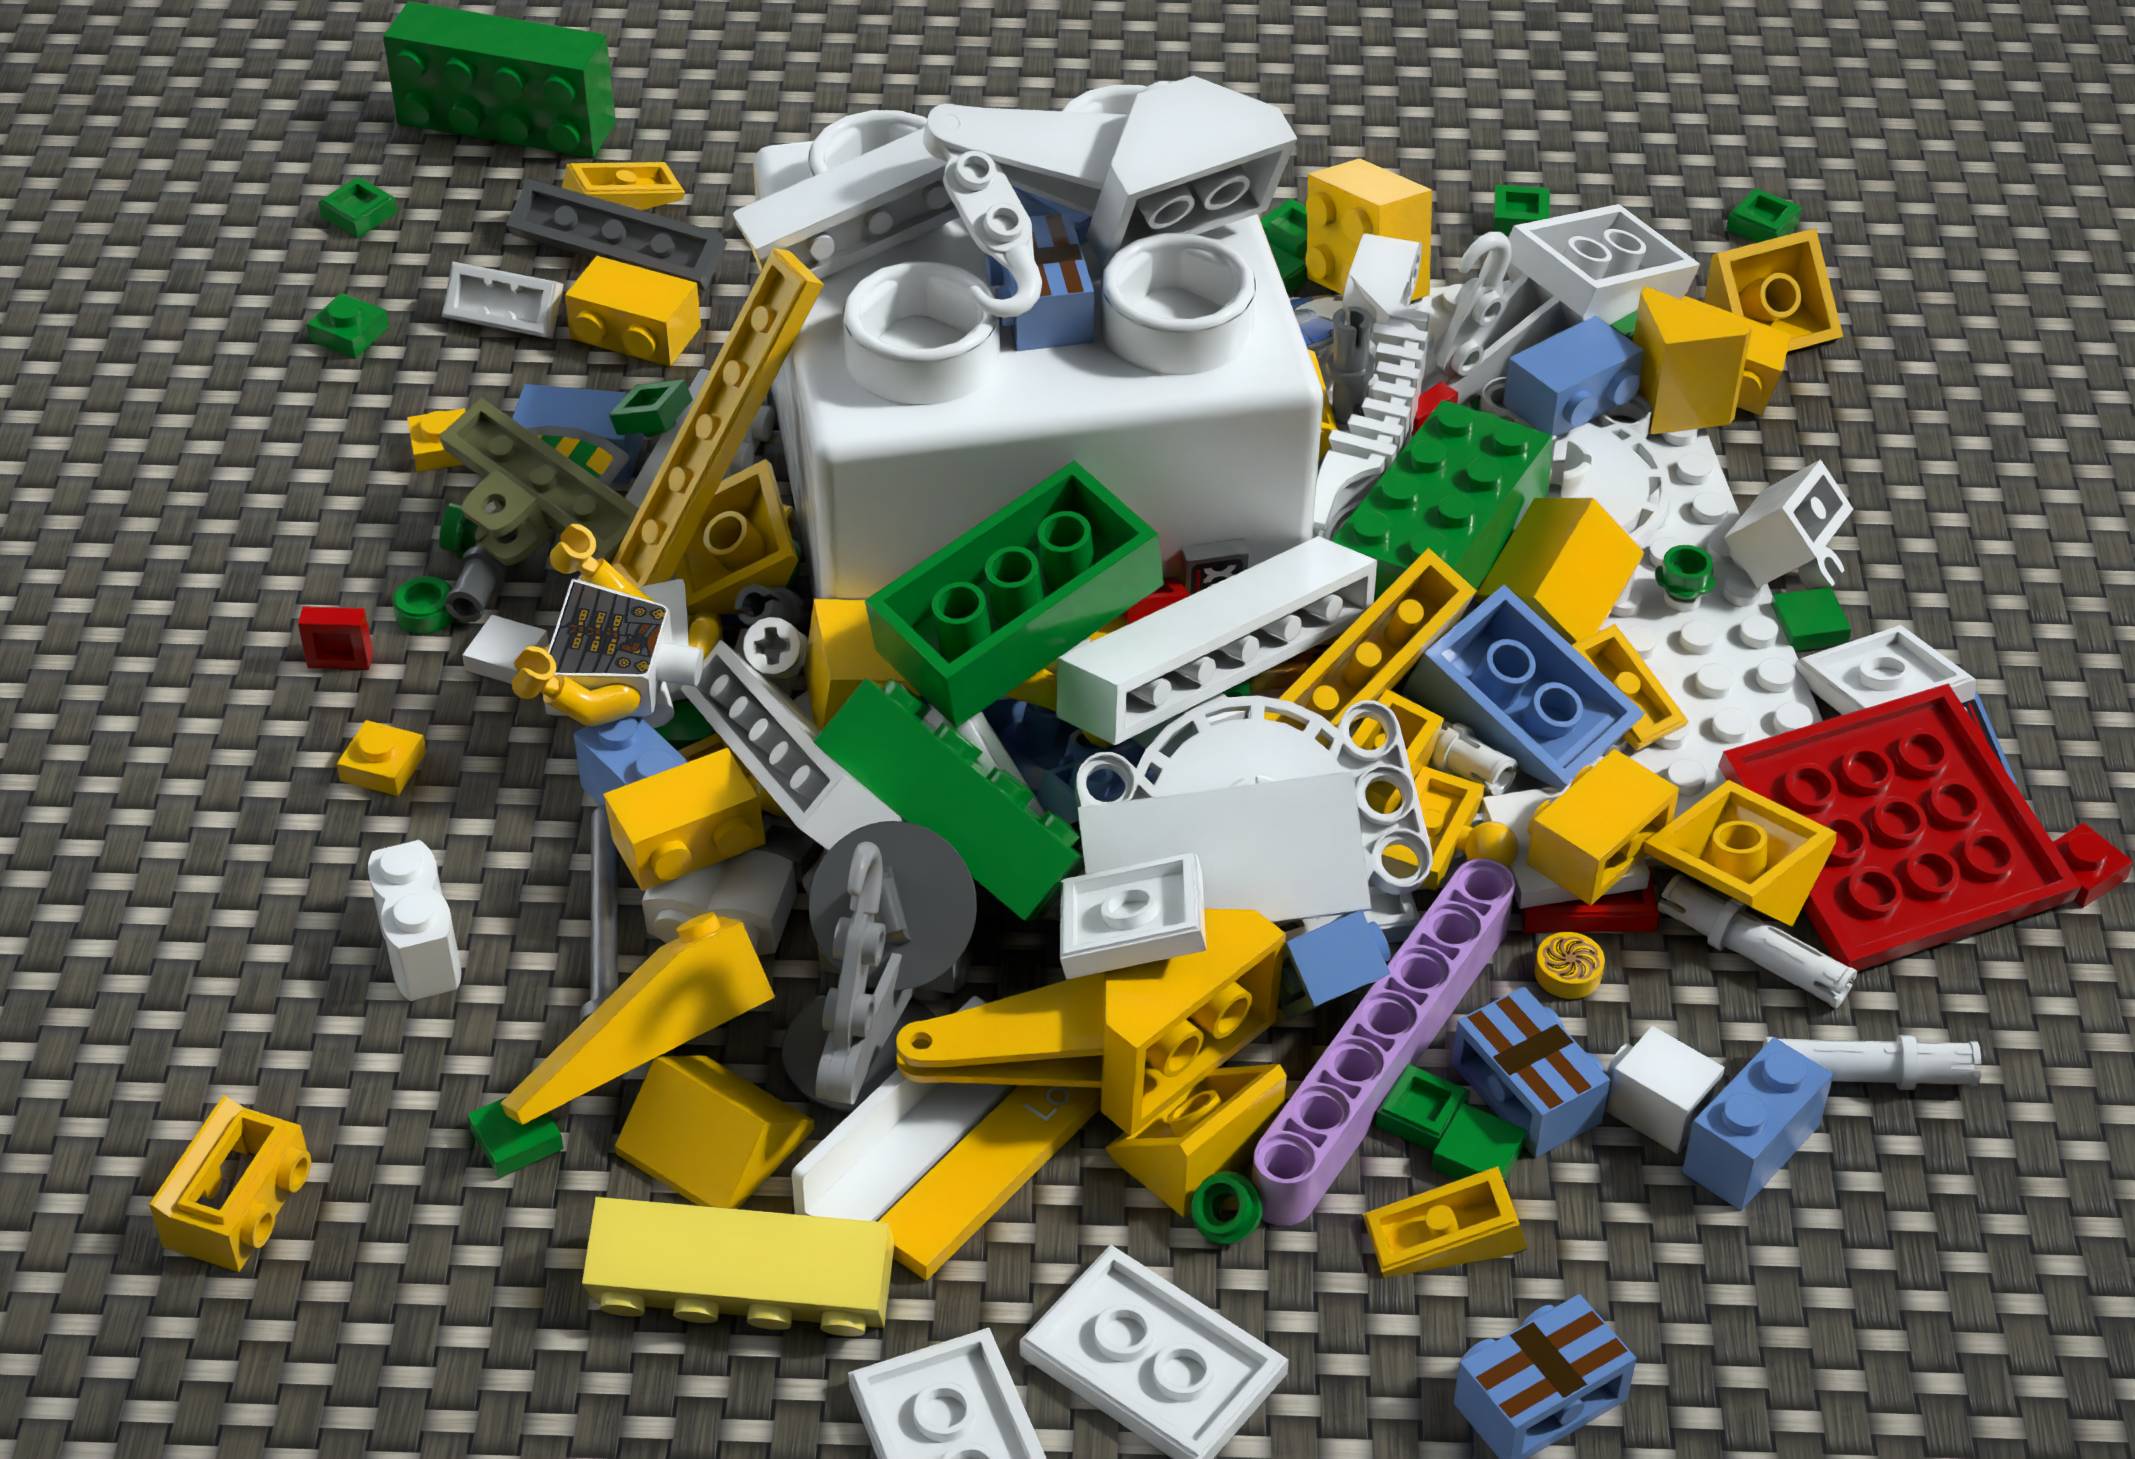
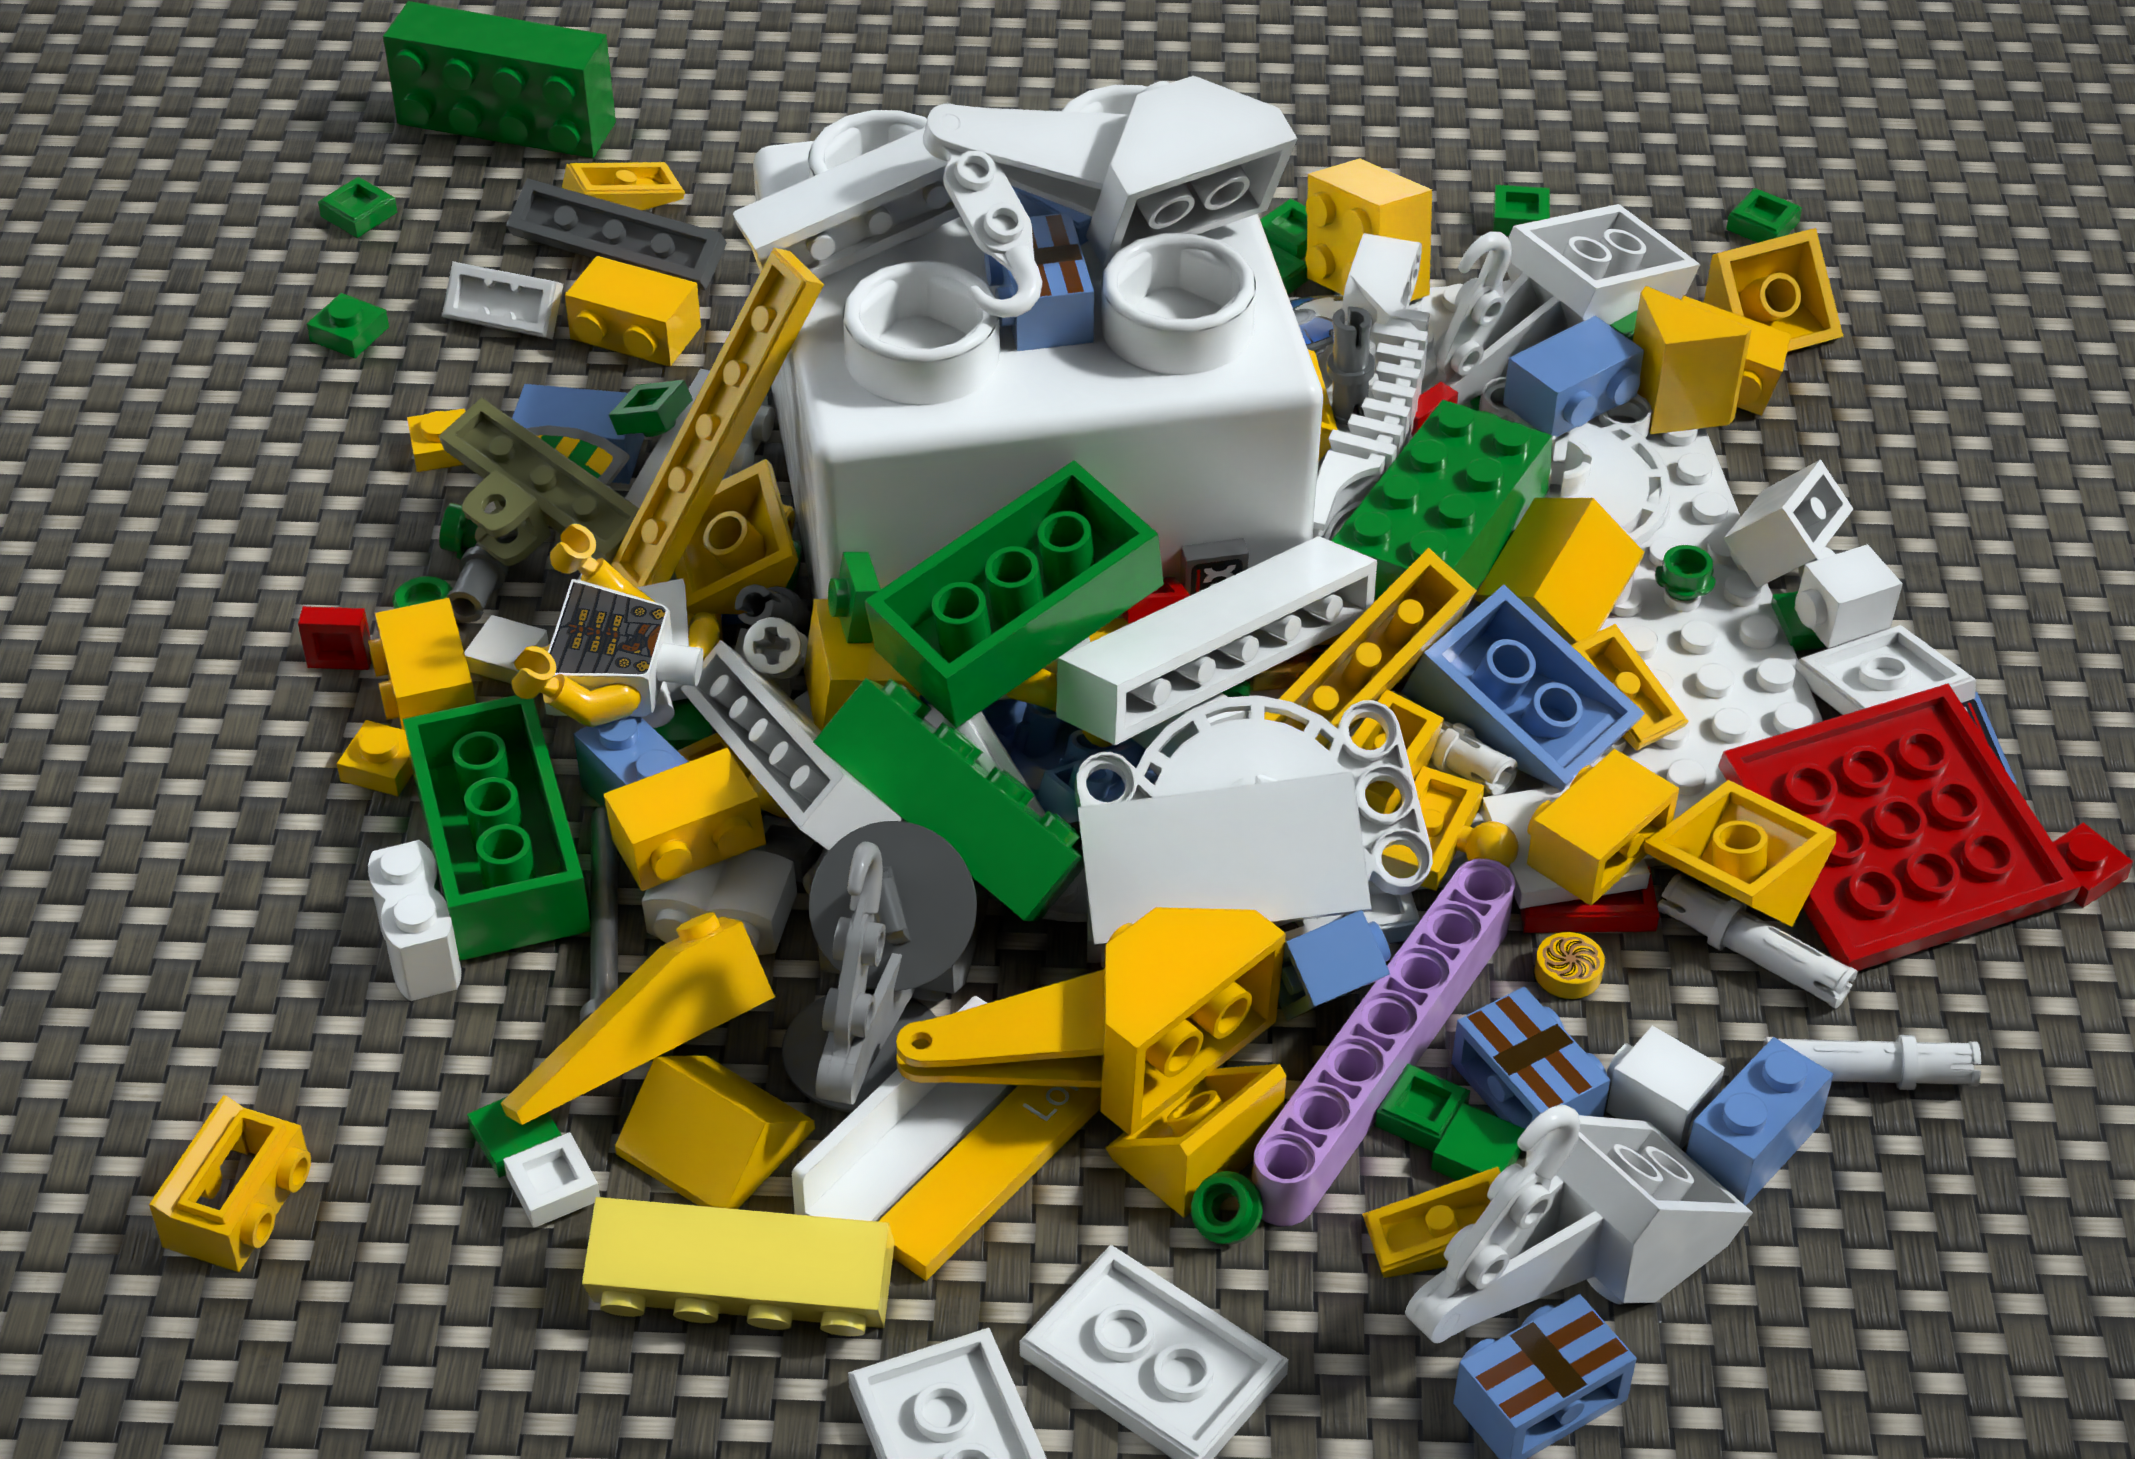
(422, 659): none -> yellow brick
(497, 826): none -> green brick
(551, 1179): none -> white plate
(848, 595): none -> green plate
(1132, 915): white tile -> none
(1590, 1204): none -> white slope
(1847, 596): none -> white brick

